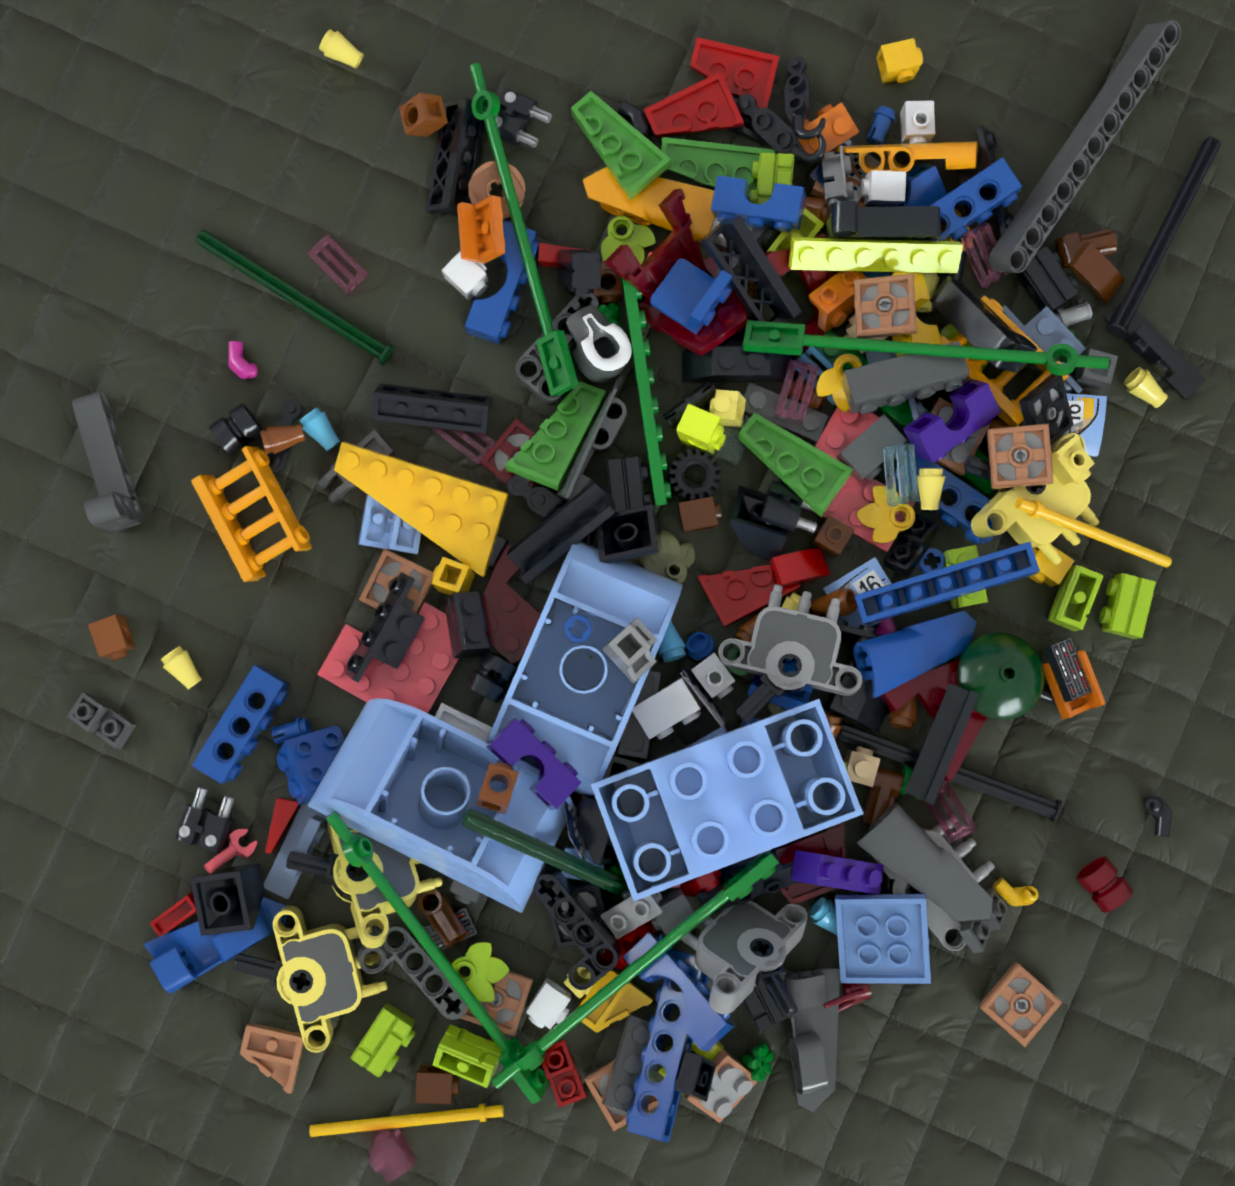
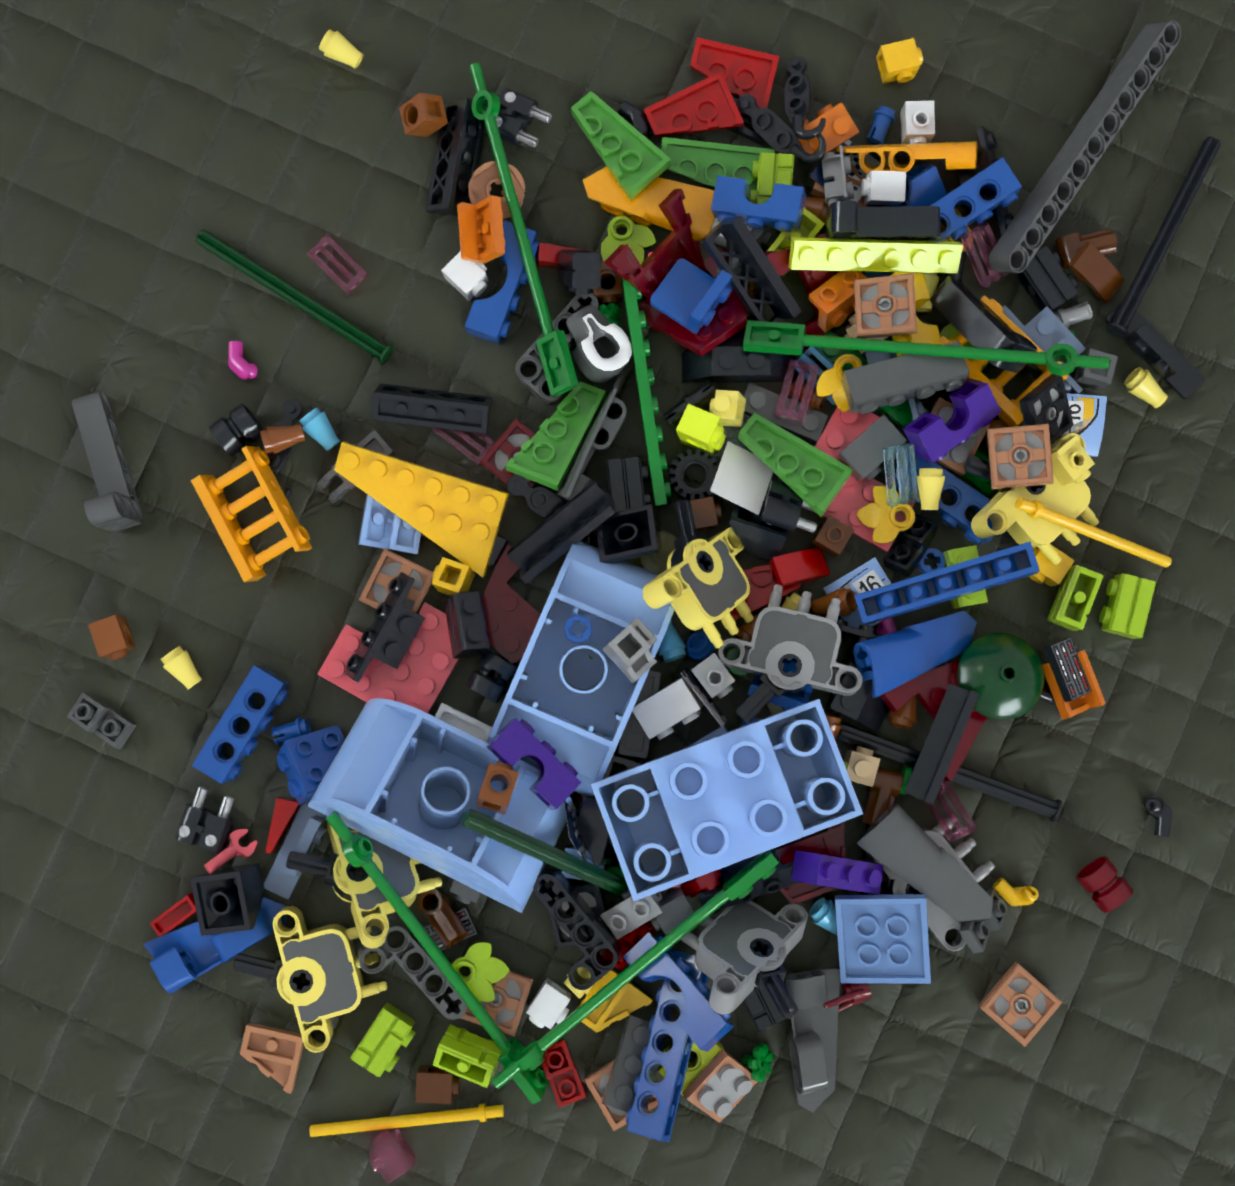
(695, 1076): black piece -> none
(702, 579): none -> piece
(742, 478): none -> white sticker

